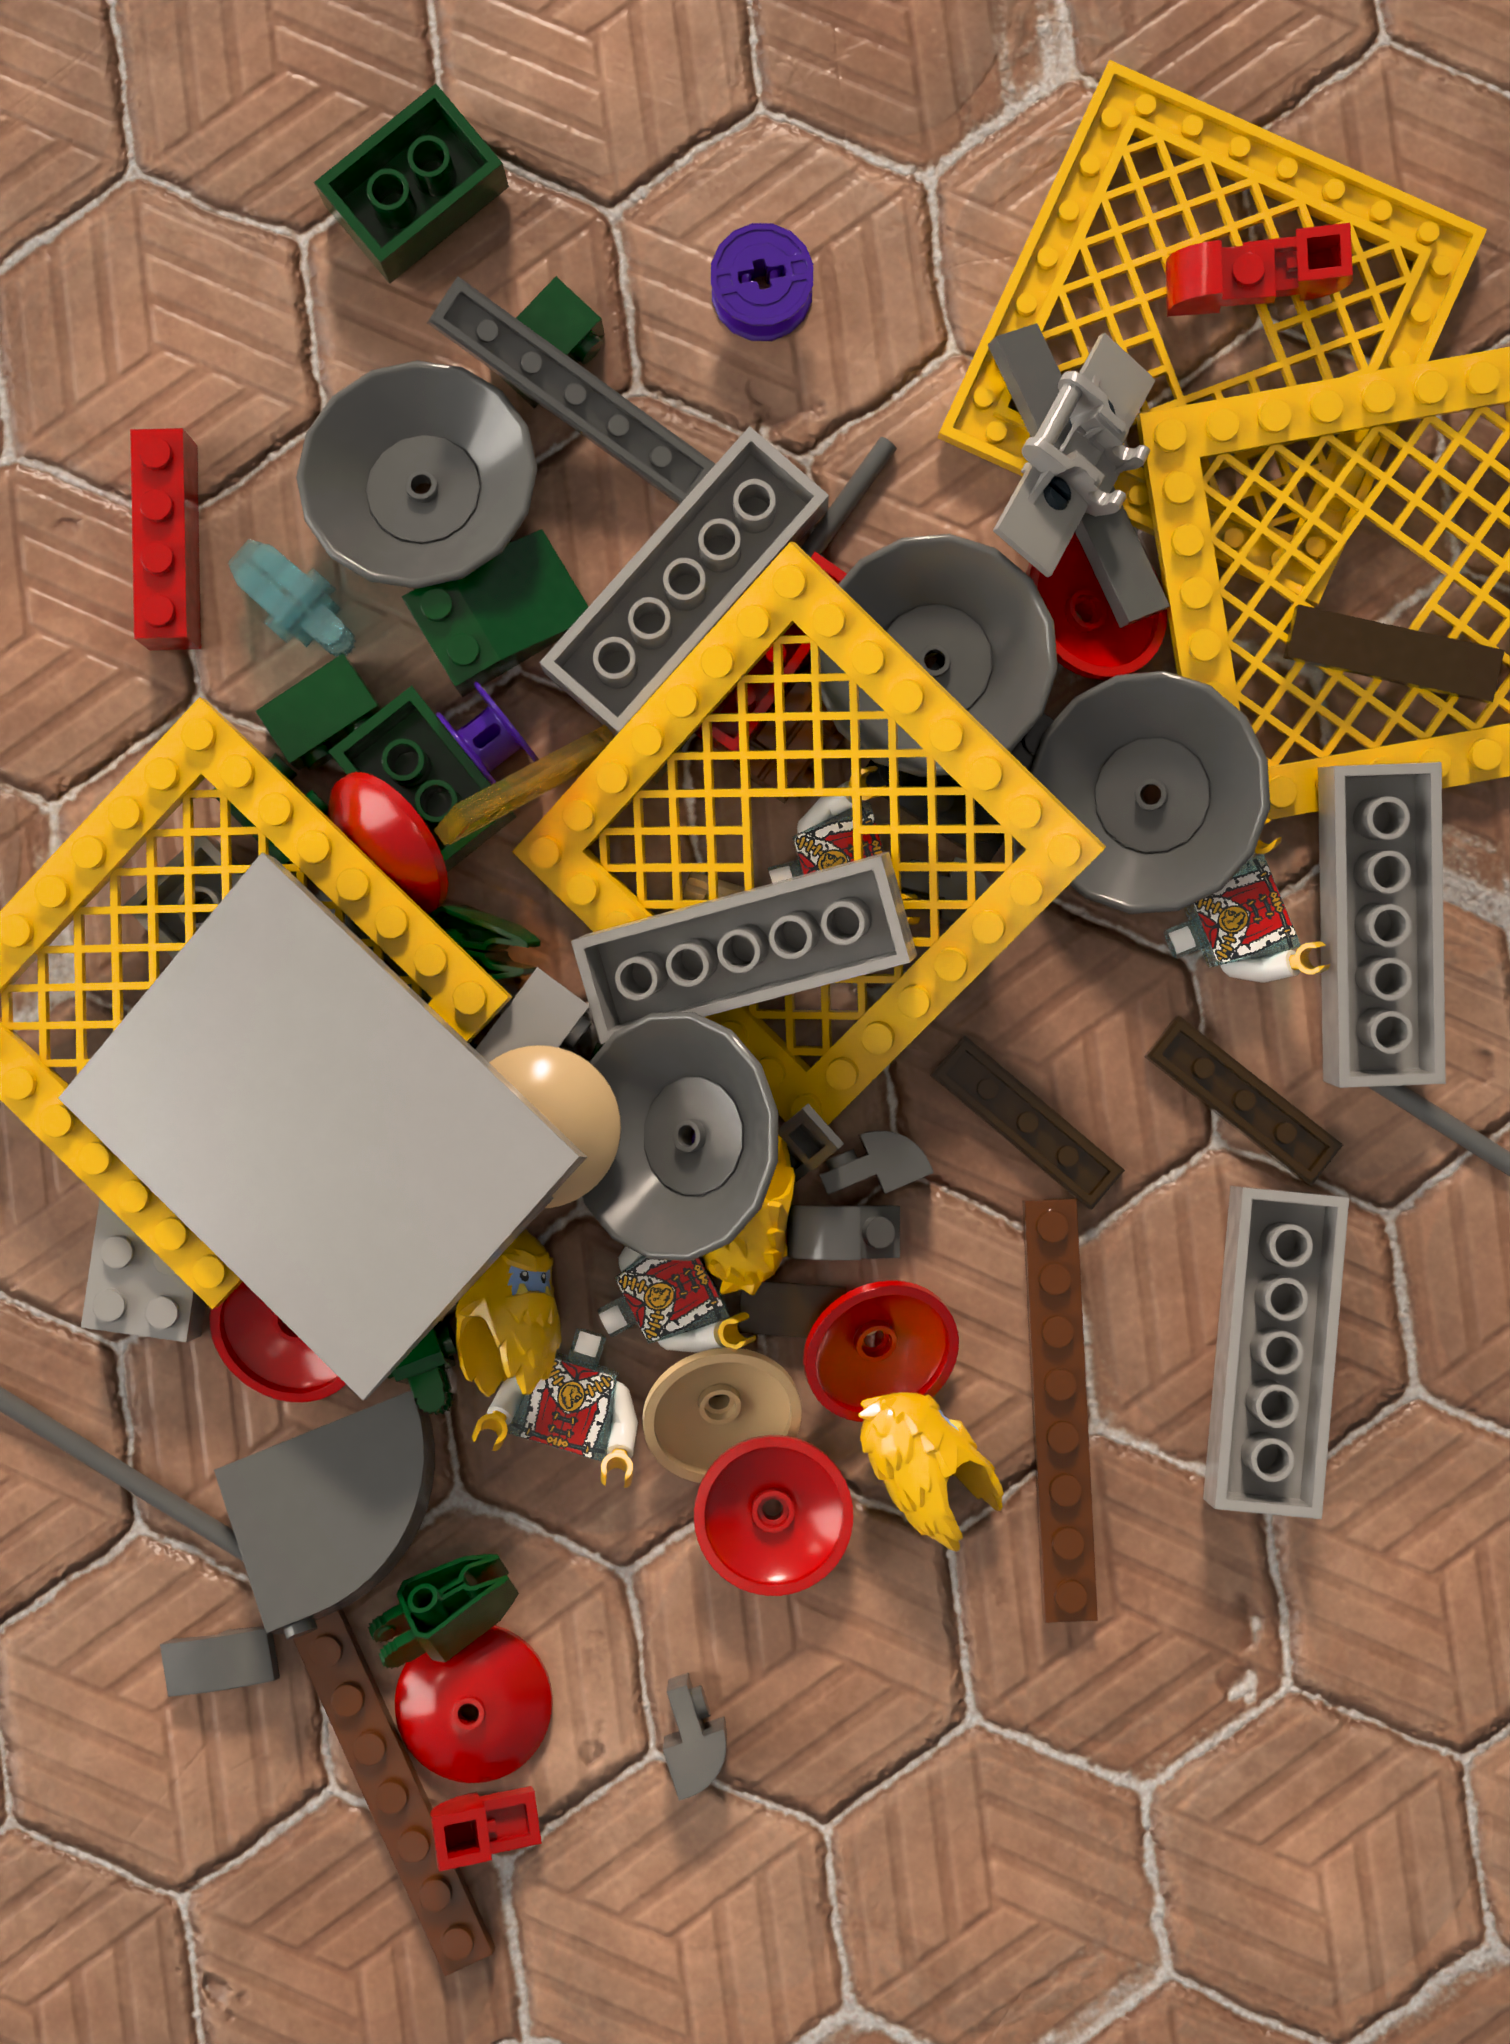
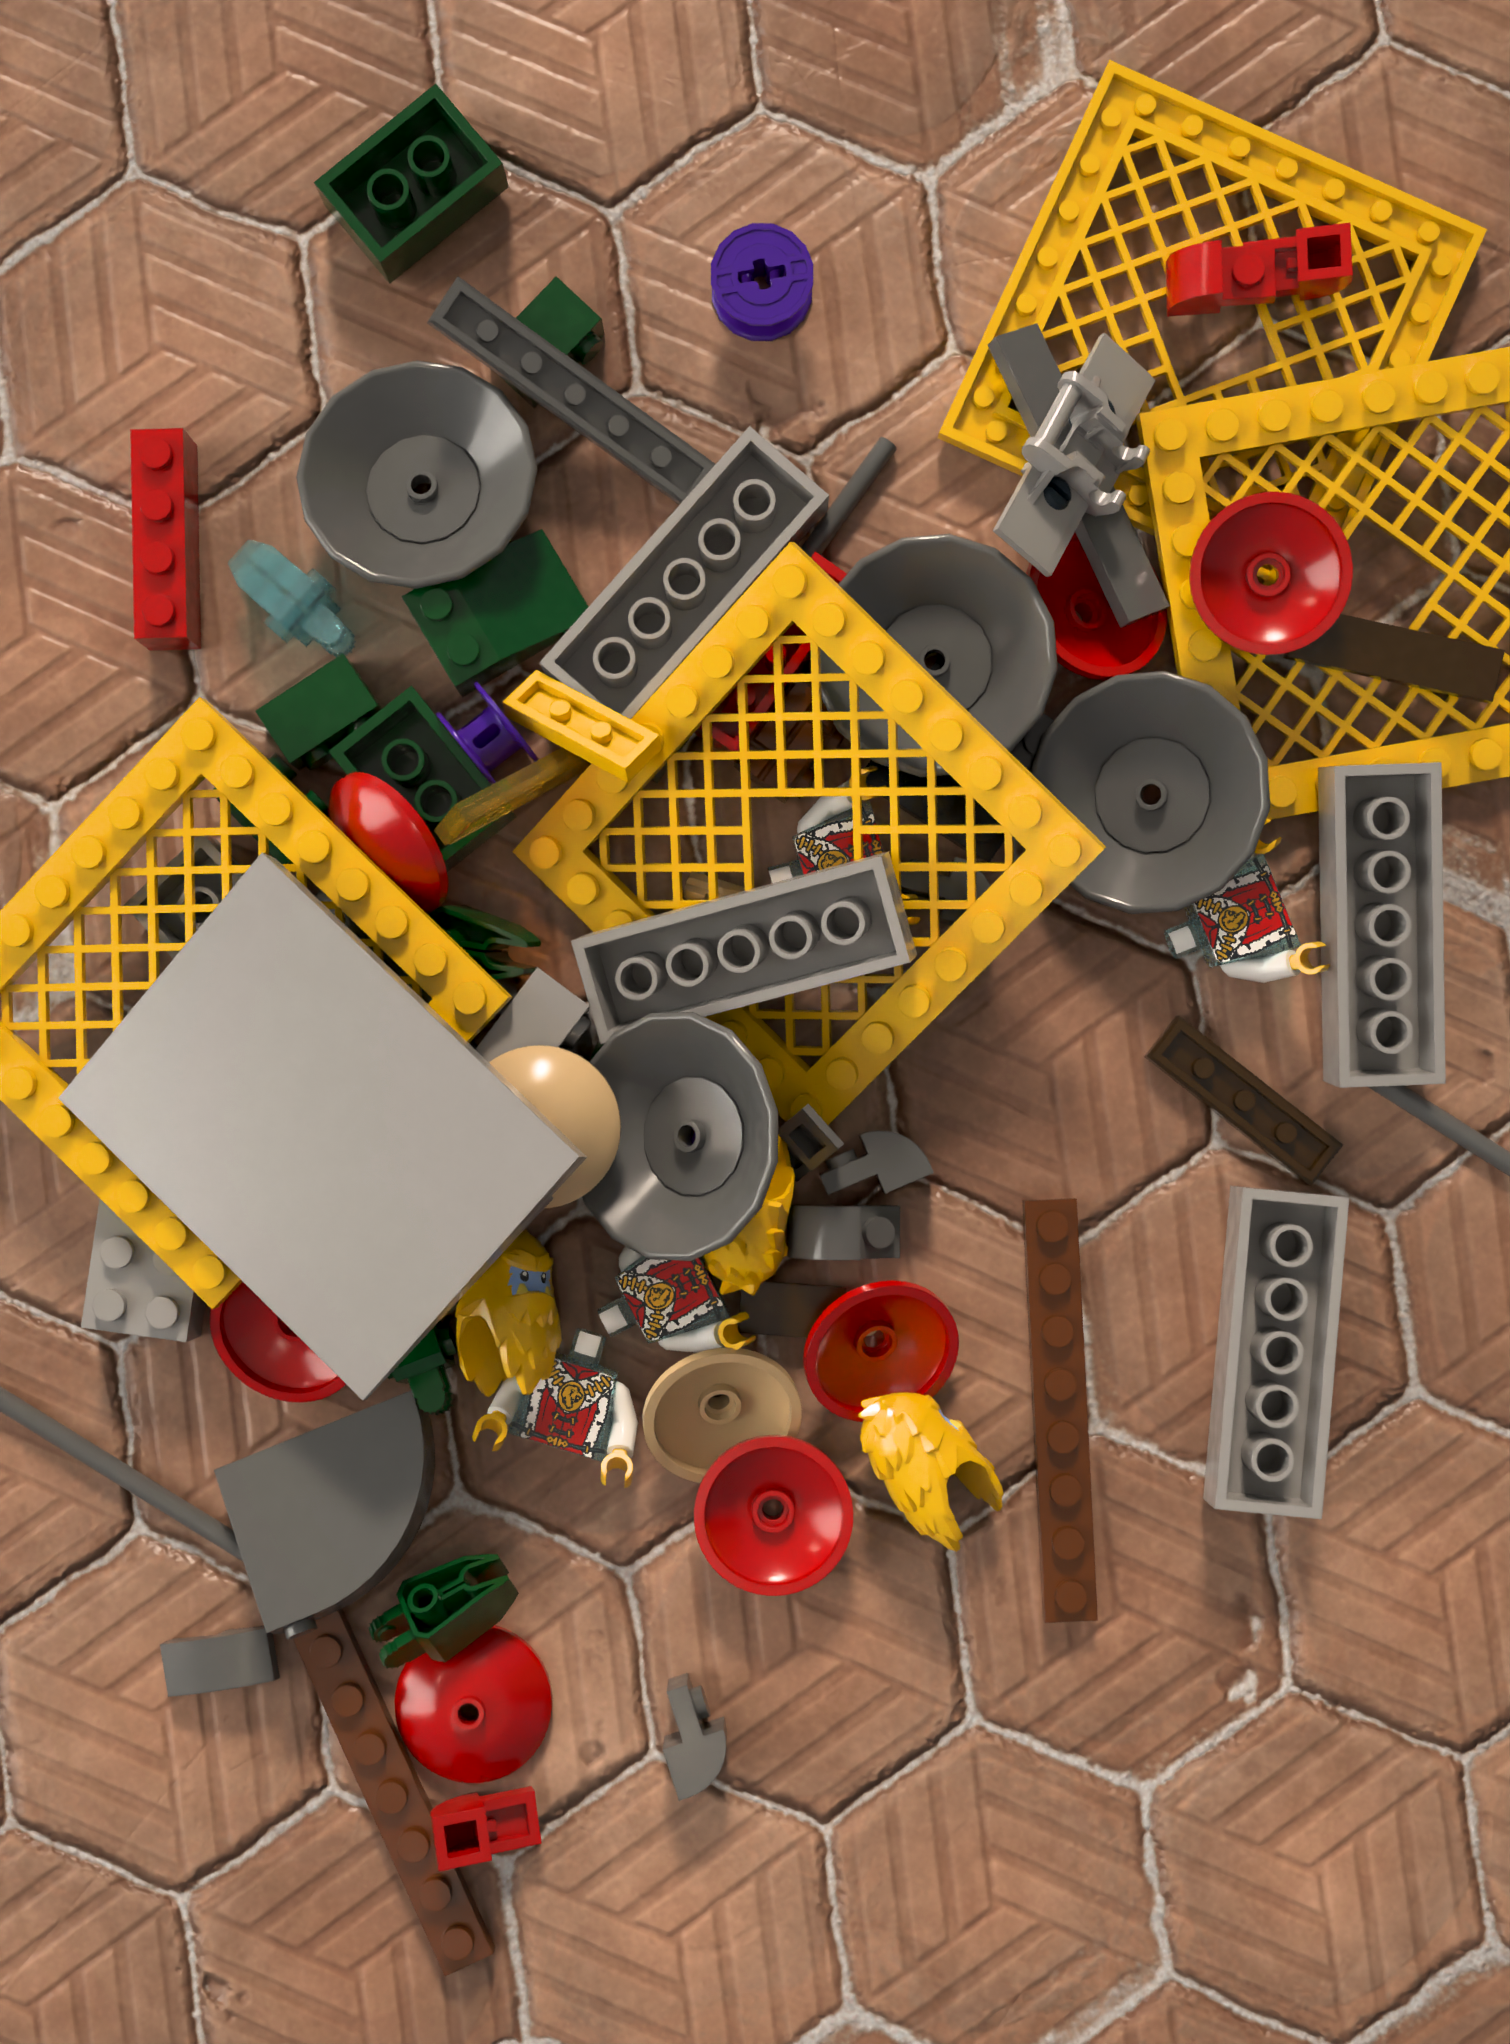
(582, 726): none -> yellow plate
(1027, 1122): dark brown tile -> none
(1309, 563): none -> red dish

